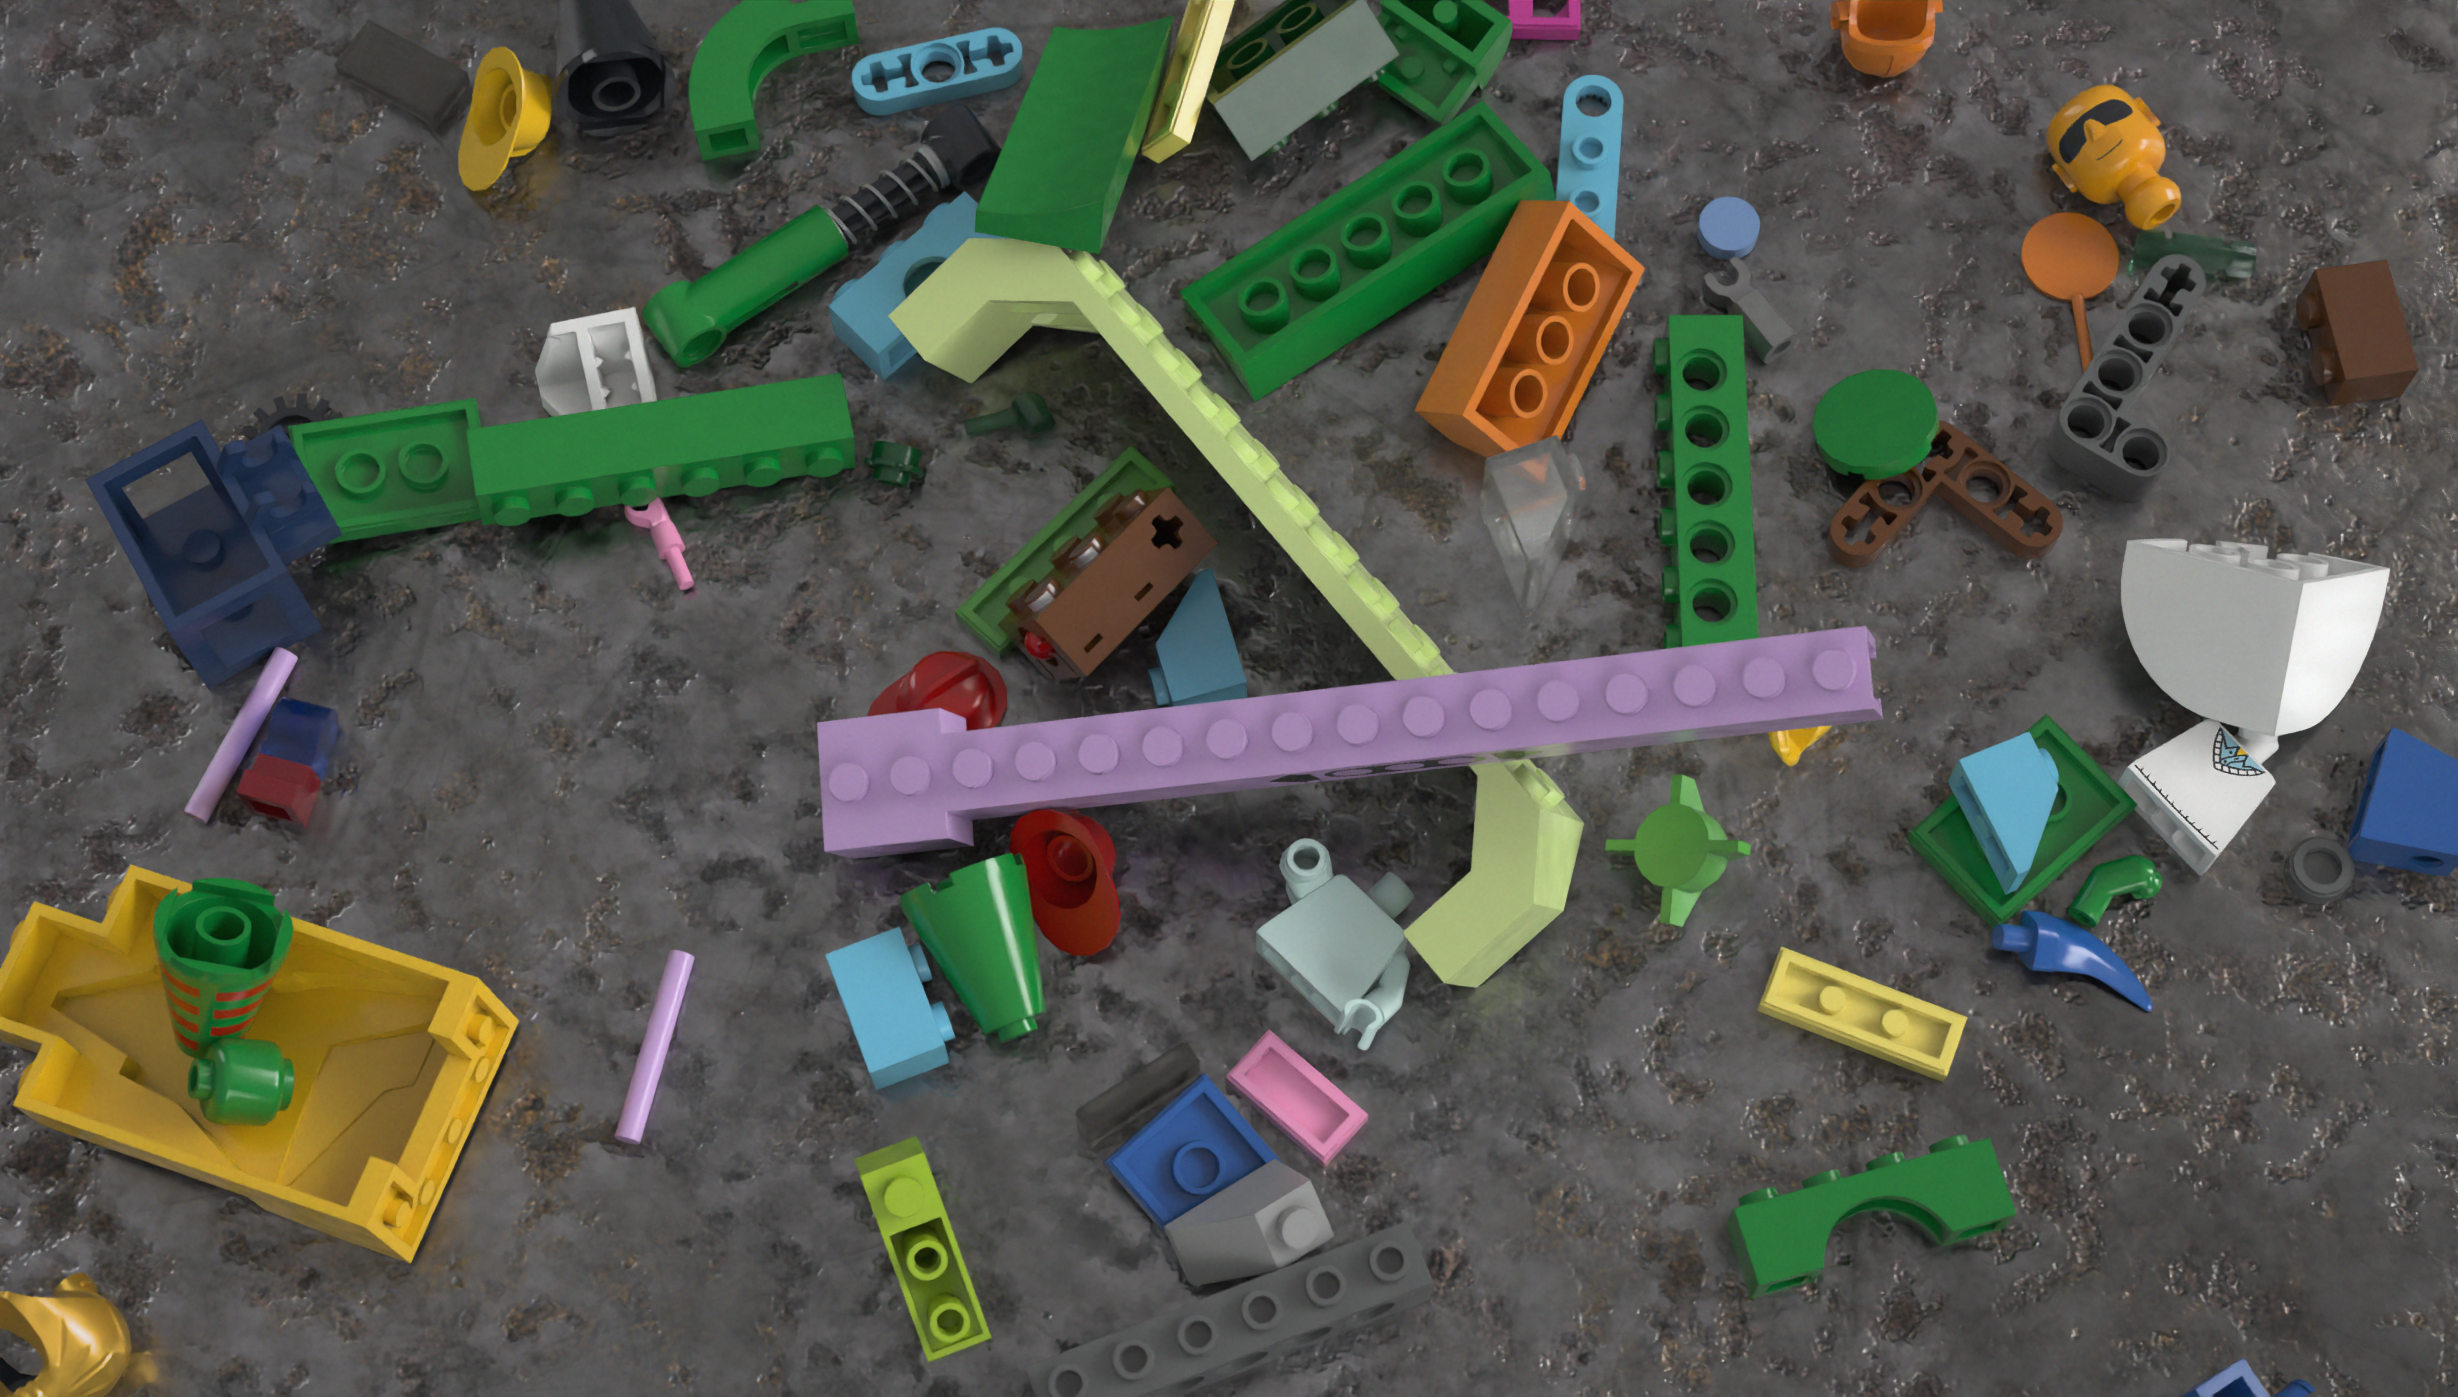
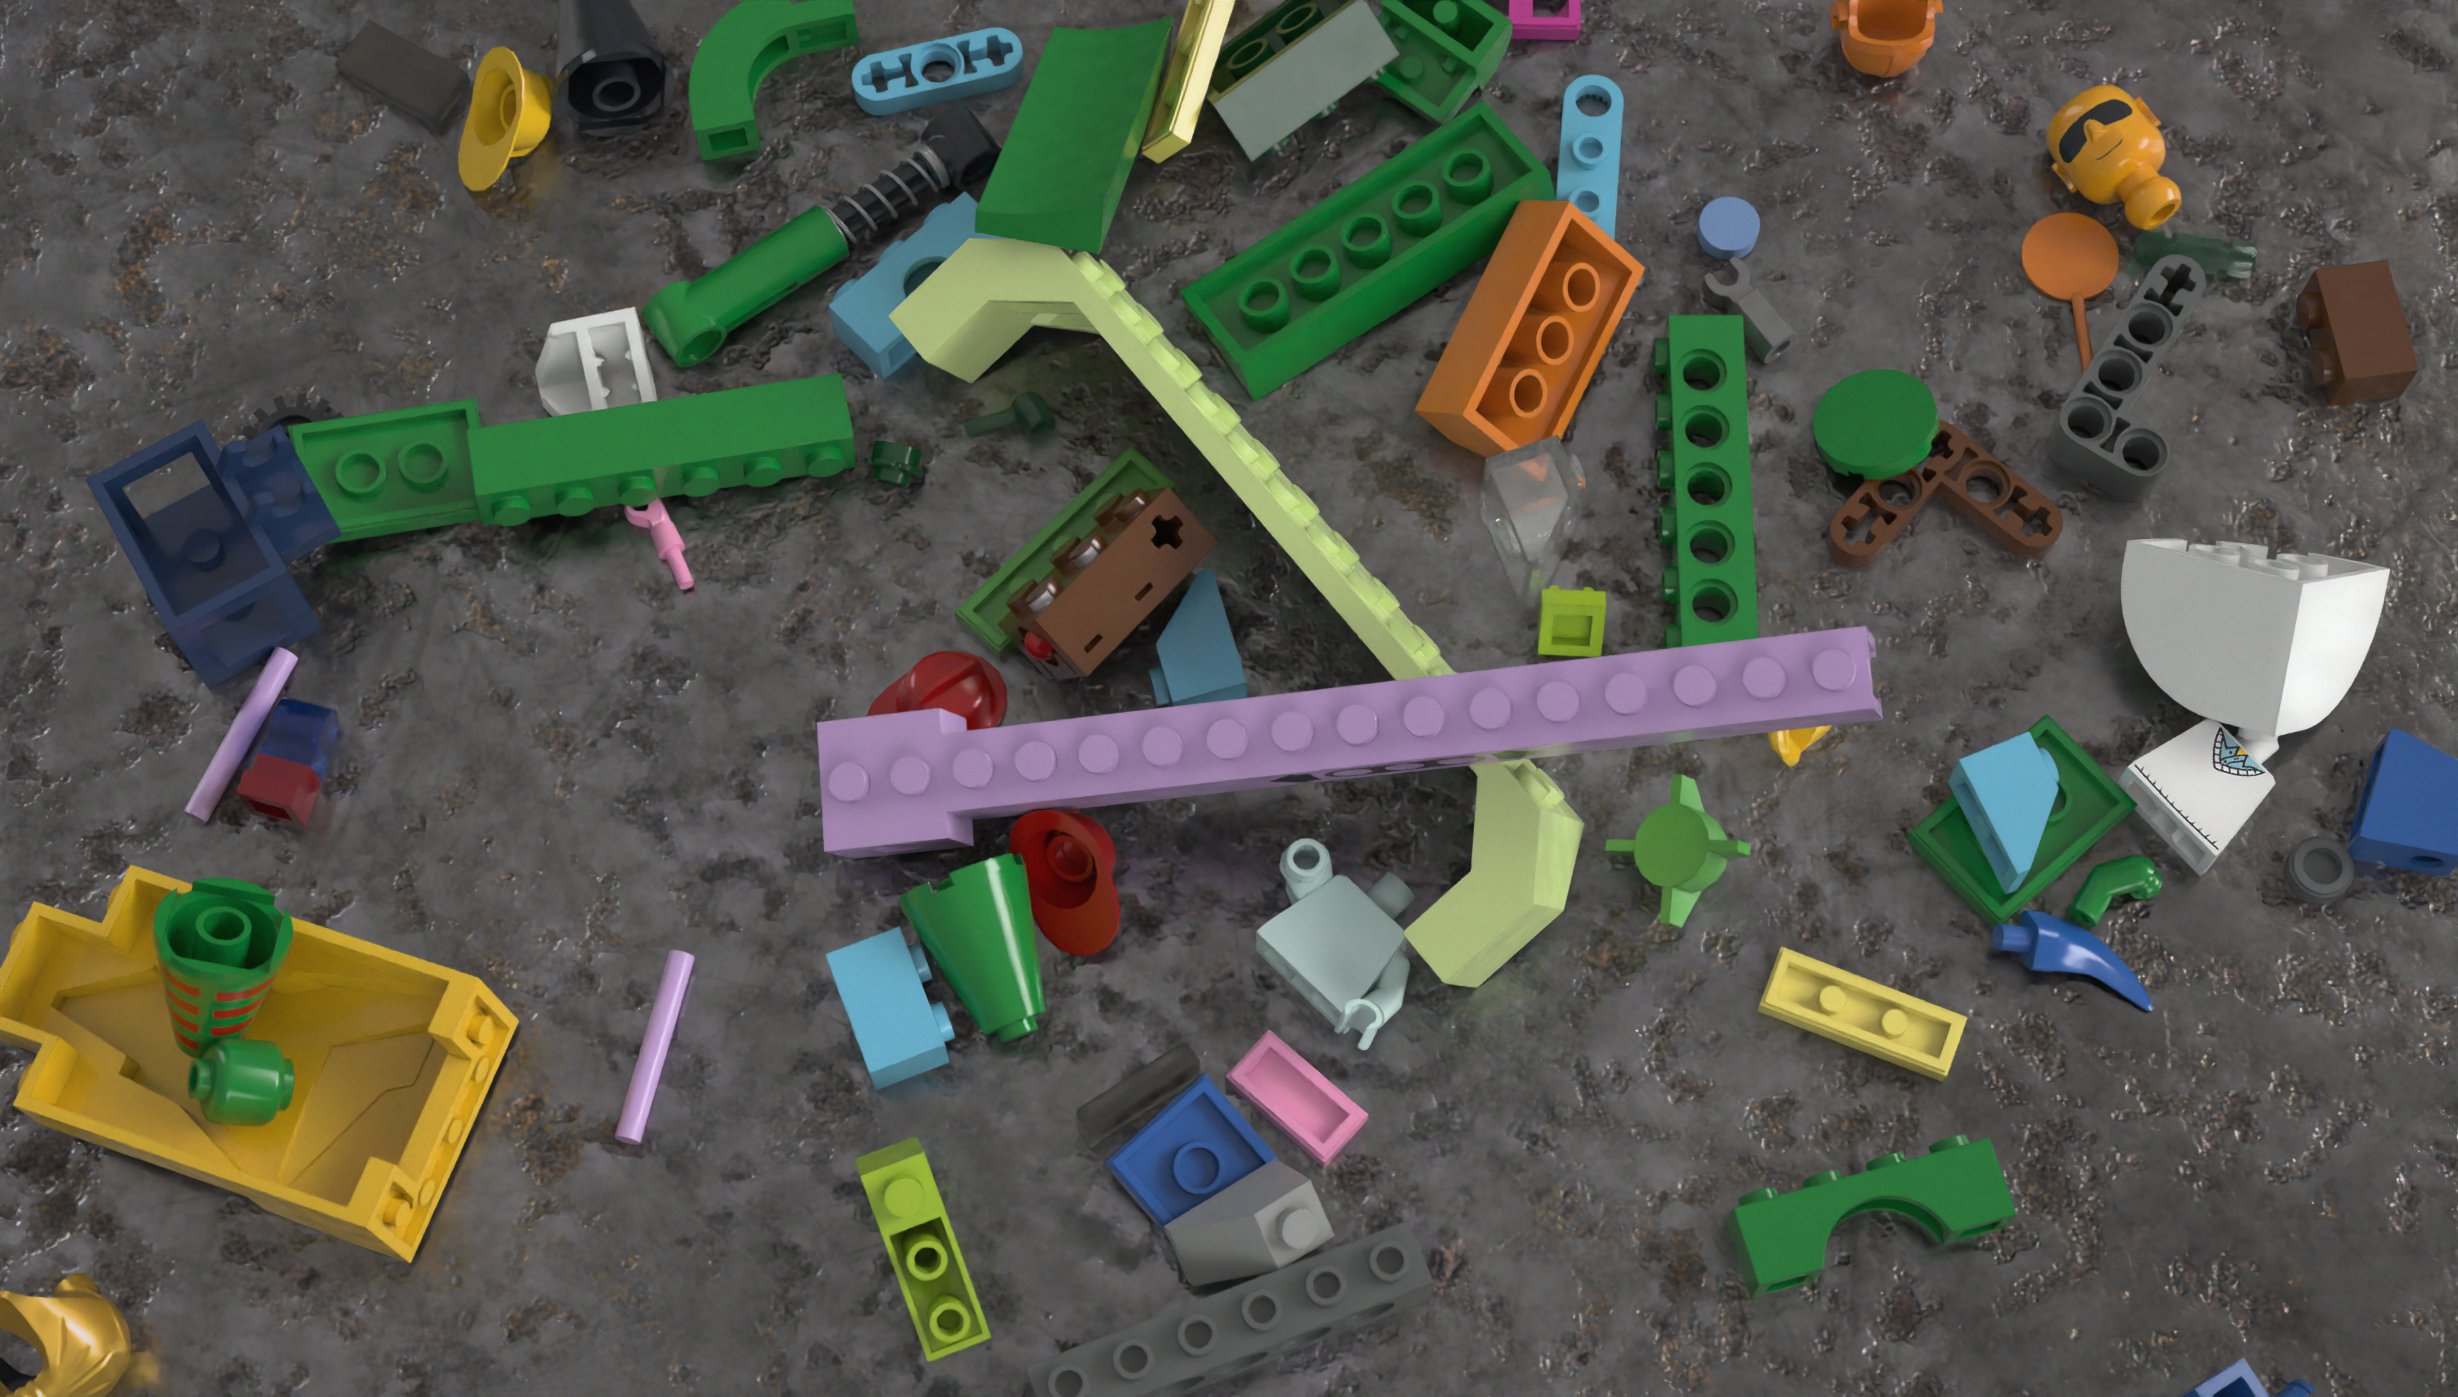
(1571, 622): none -> lime tile

